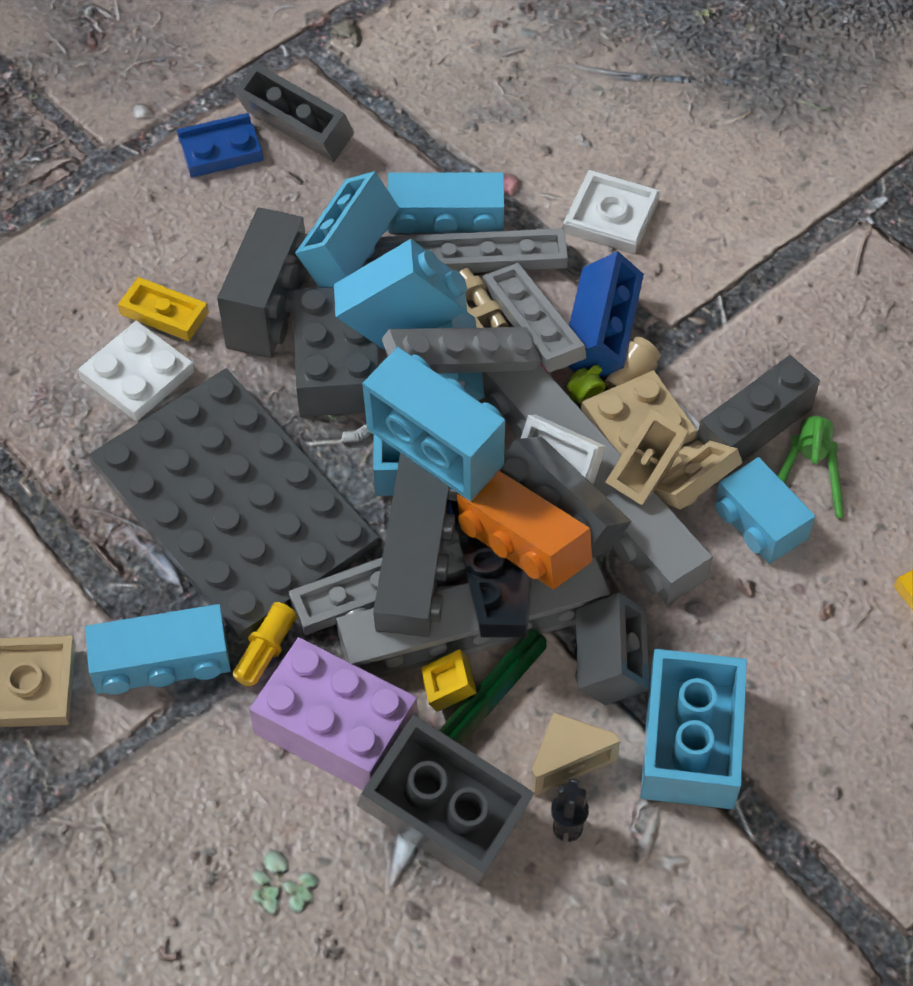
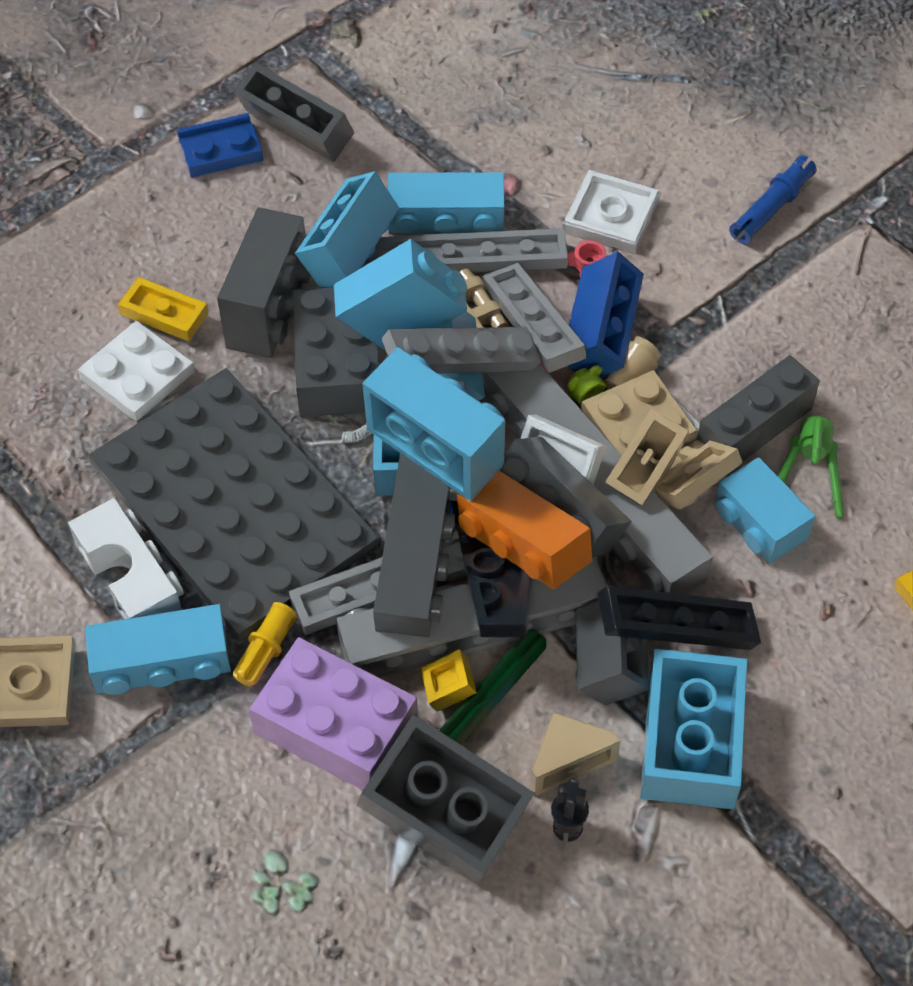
(110, 540): none -> white arch
(585, 254): none -> coral plate
(678, 618): none -> black plate
(782, 189): none -> blue pin

